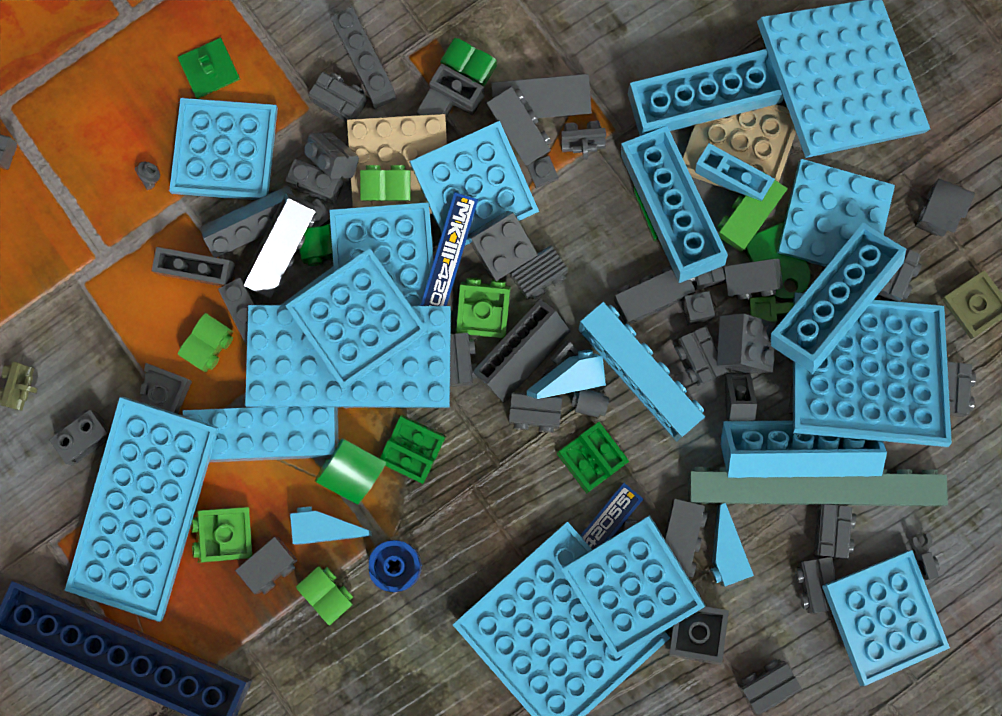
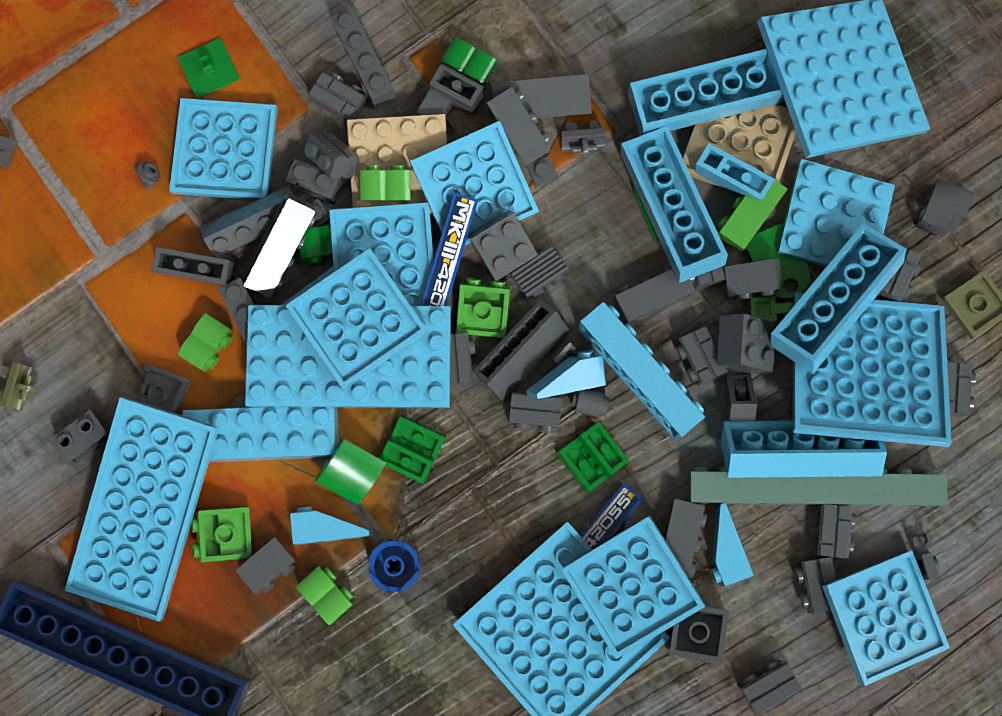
(698, 308): dark grey brick -> none

